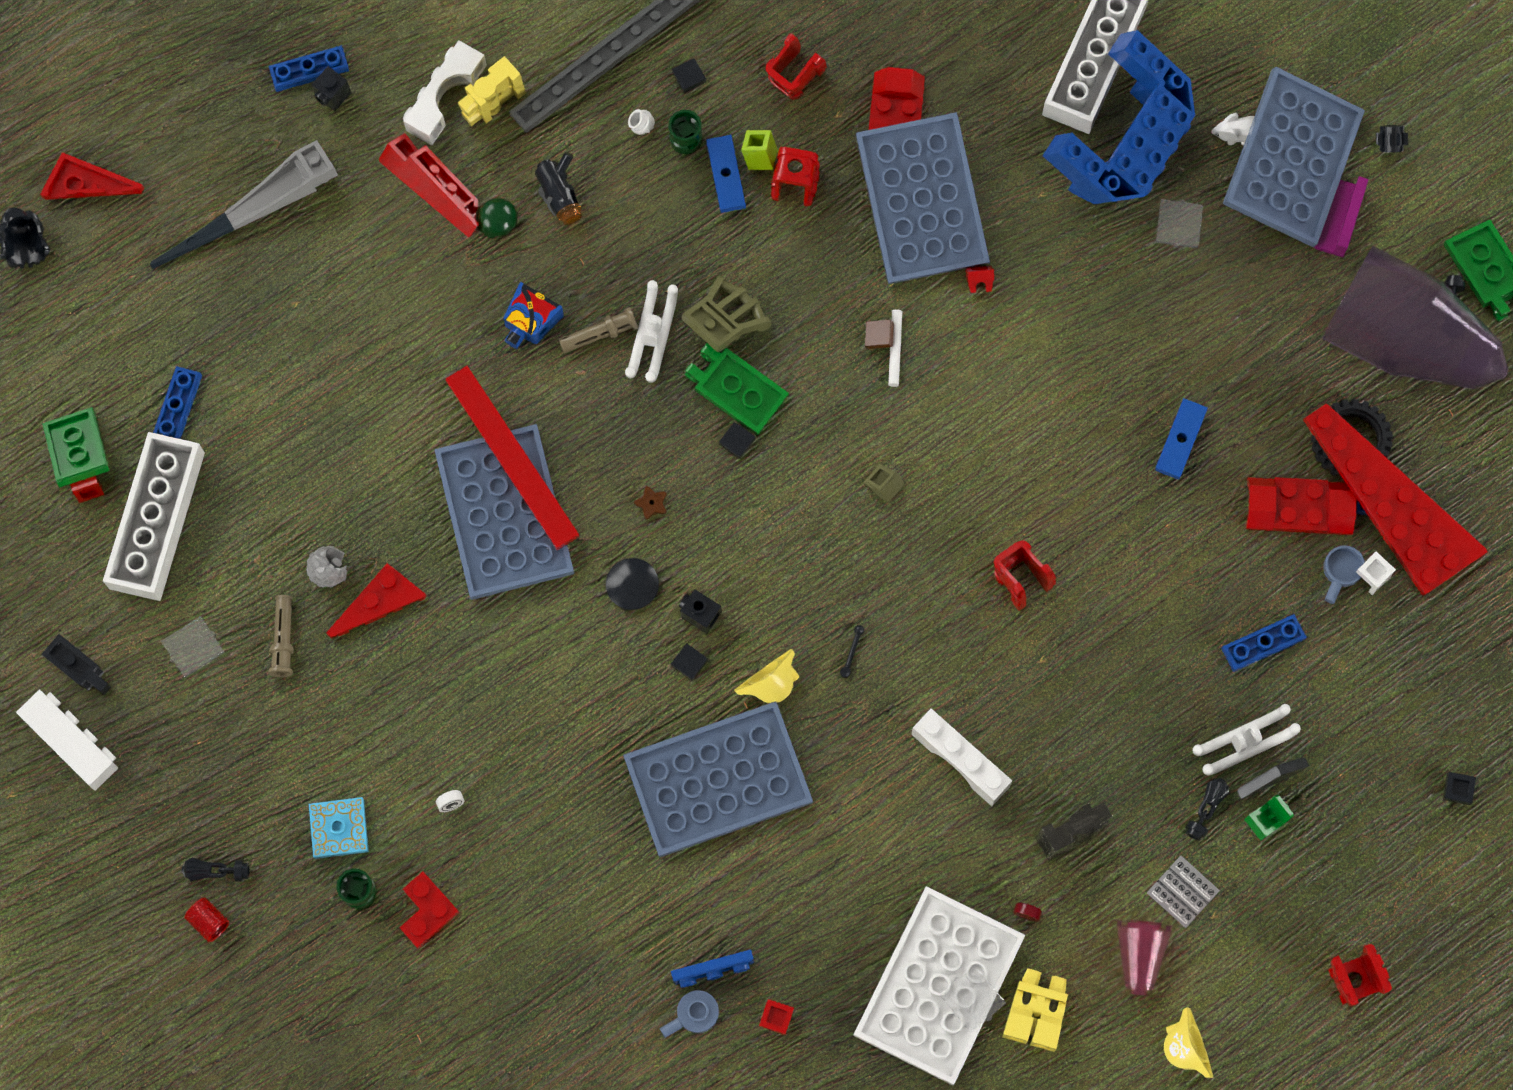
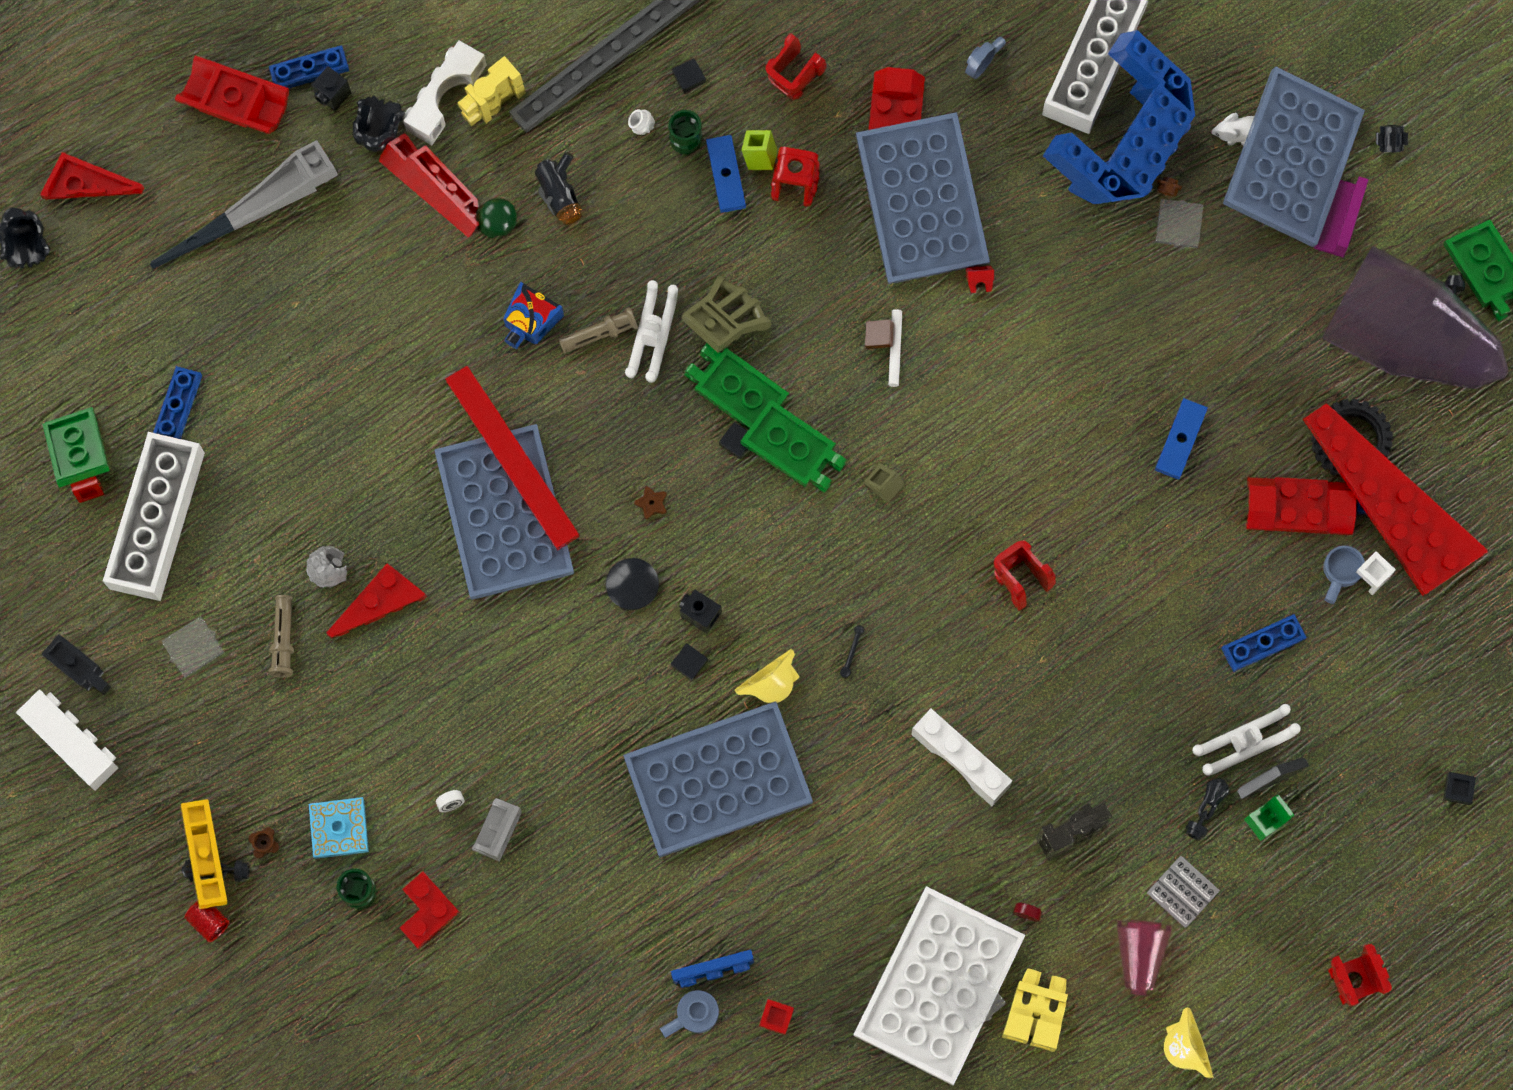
(203, 853): none -> yellow hinge
(234, 96): none -> red piece
(257, 838): none -> reddish brown plate
(376, 123): none -> black hair
(497, 829): none -> light grey hinge
(792, 446): none -> green tile
(982, 56): none -> sand blue piece
(1168, 186): none -> reddish brown plate

